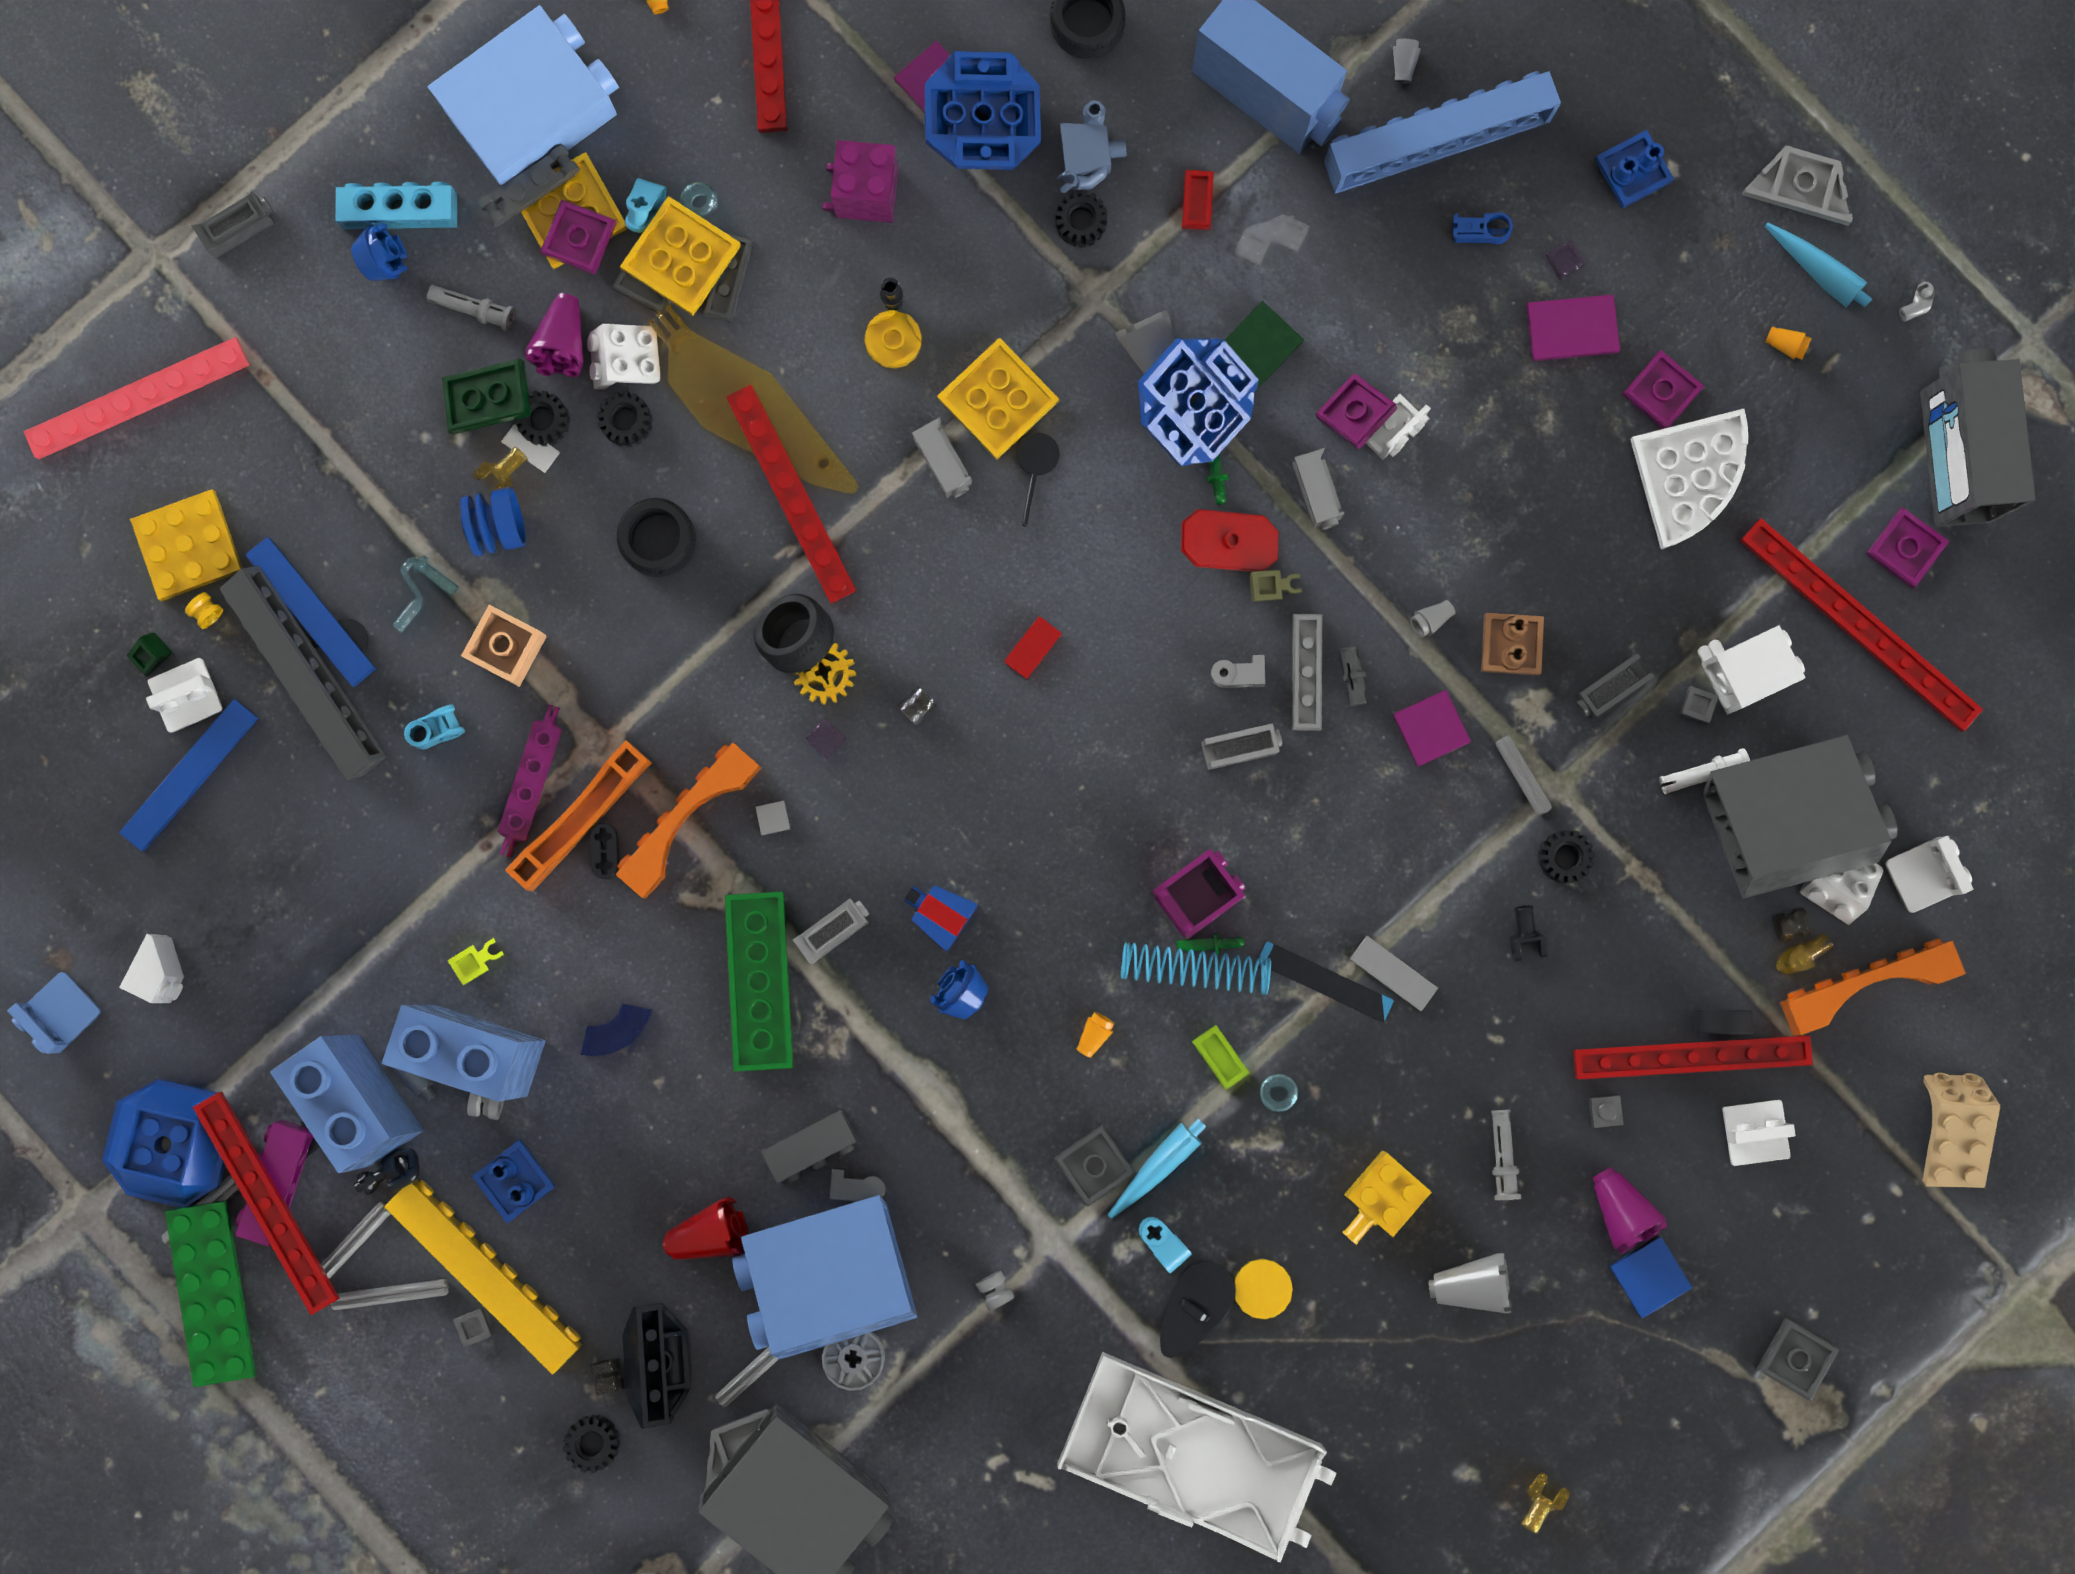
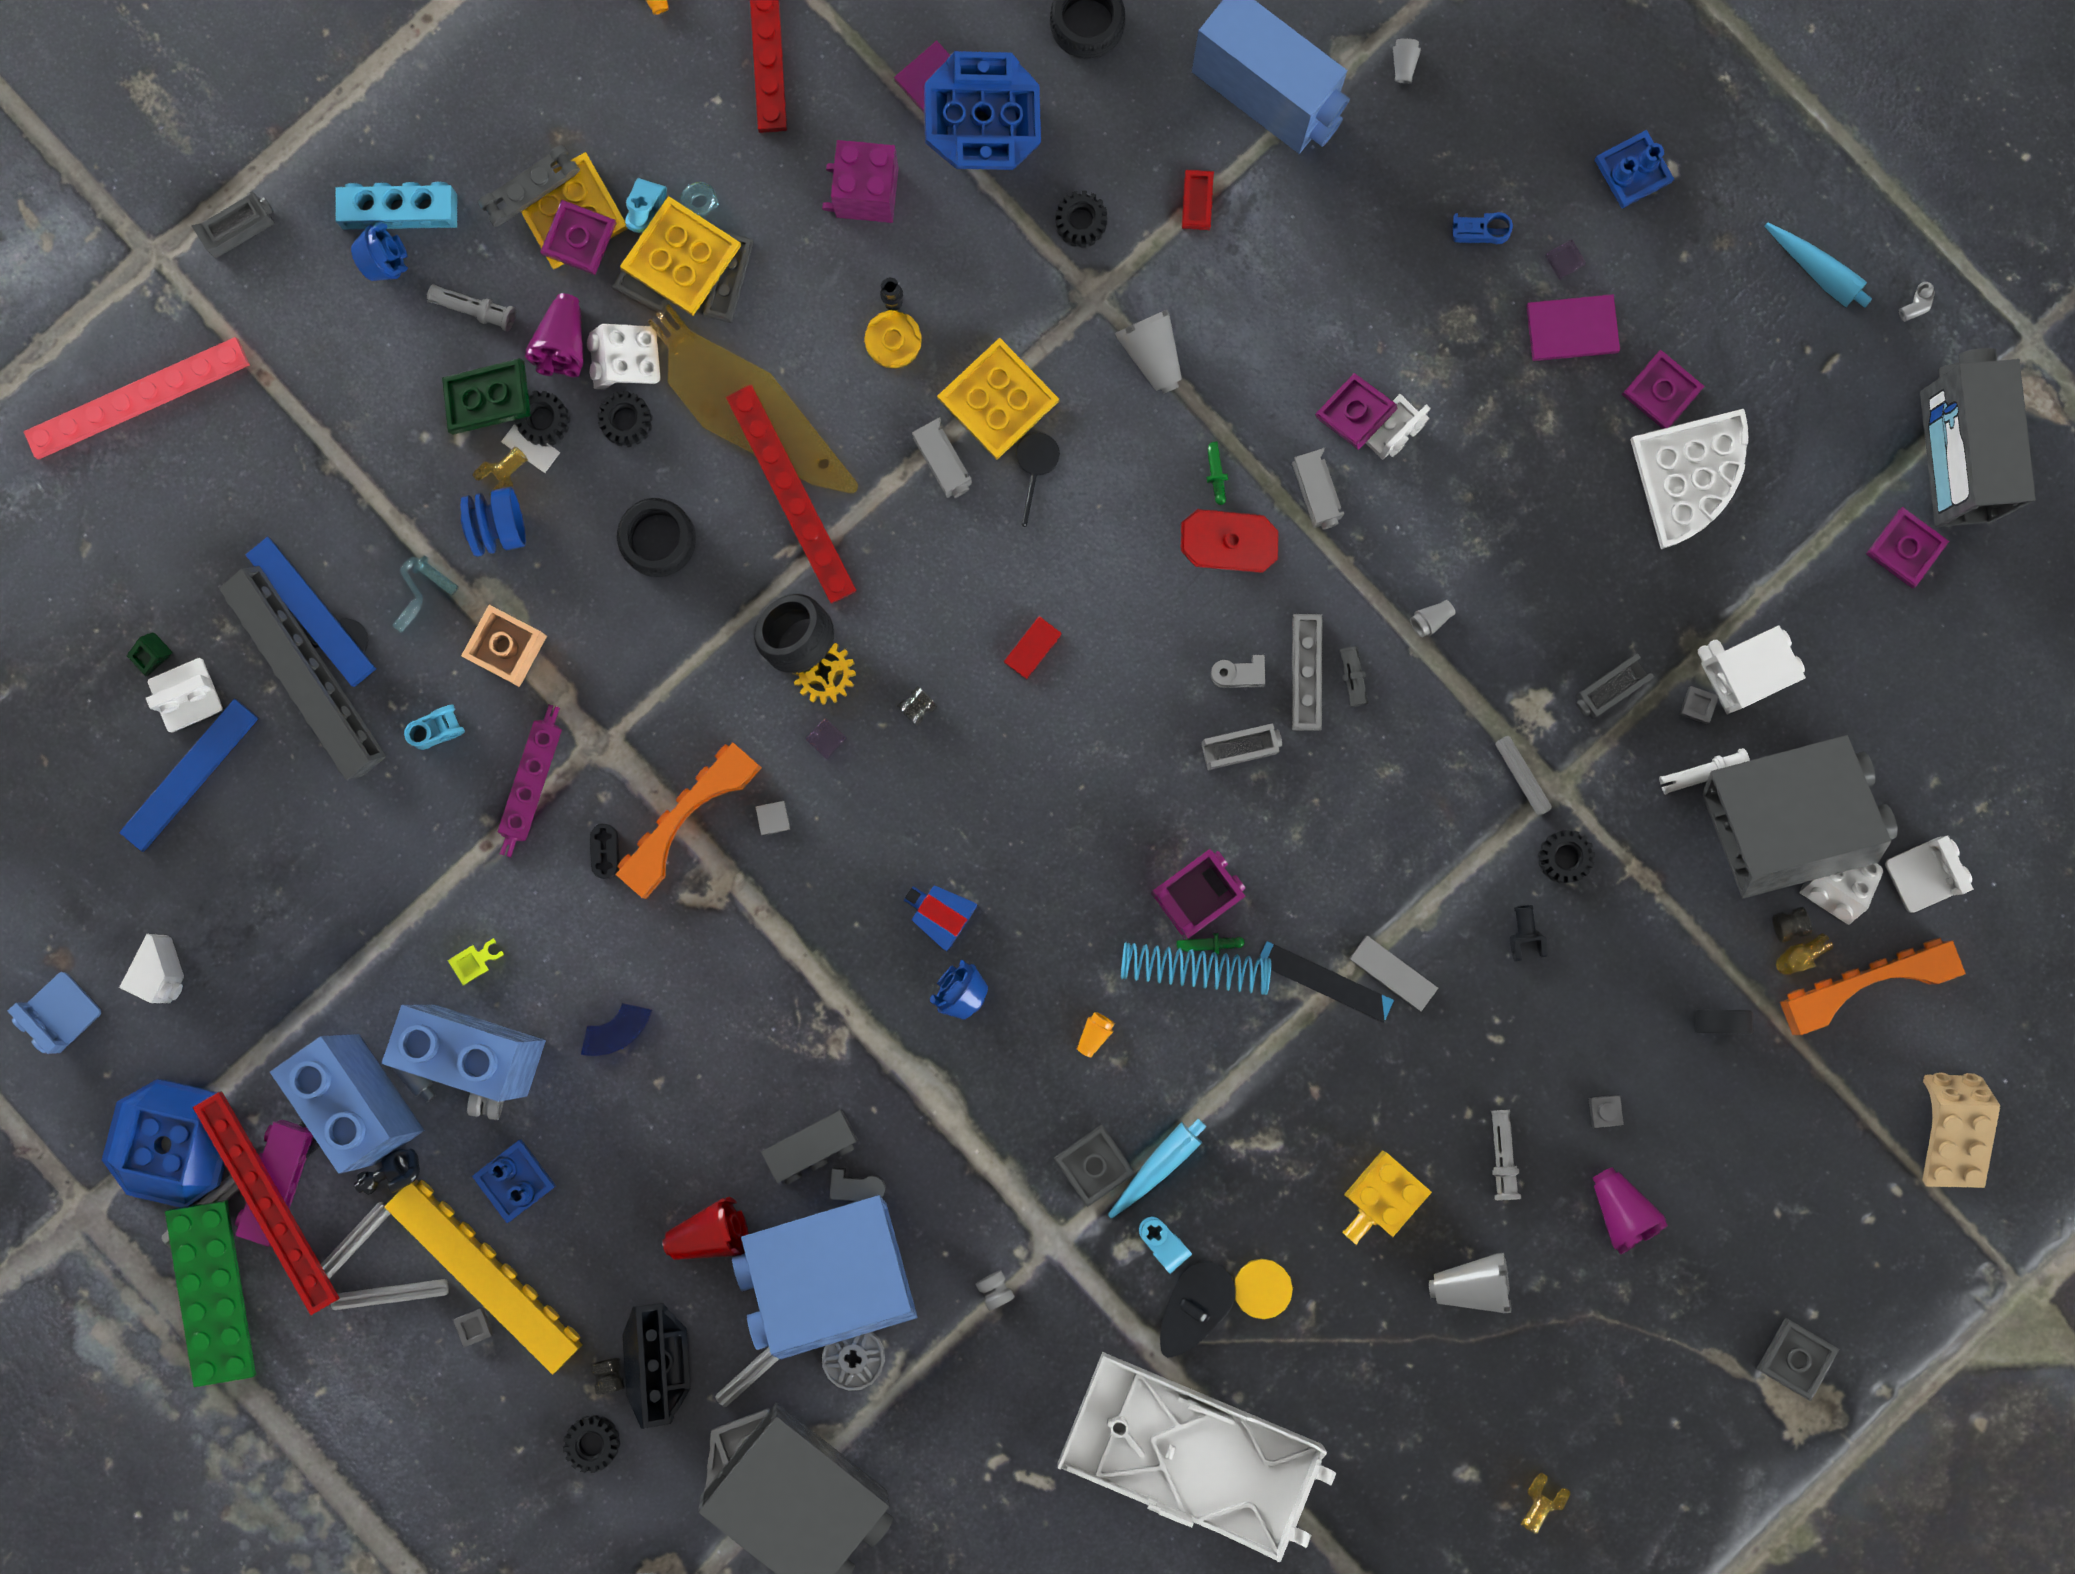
(186, 545): yellow plate -> none
(204, 610): yellow wheel -> none
(526, 94): light blue brick -> none
(567, 831): orange arch -> none
(758, 981): green plate -> none
(832, 930): light grey window -> none
(1087, 150): sand blue torso -> none
(1220, 1057): lime tile -> none
(1221, 402): blue piece -> none
(1263, 342): dark green tile -> none
(1269, 585): olive plate -> none
(1280, 231): clear tile -> none
(1281, 1080): clear light blue piece -> none
(1431, 728): magenta tile -> none
(1441, 131): medium blue brick -> none
(1512, 644): medium nougat plate -> none
(1650, 1277): blue tile -> none
(1692, 1057): red plate -> none
(1757, 1132): white bracket -> none
(1789, 342): light orange cone -> none
(1803, 184): light grey wing -> none
(1861, 625): red plate -> none

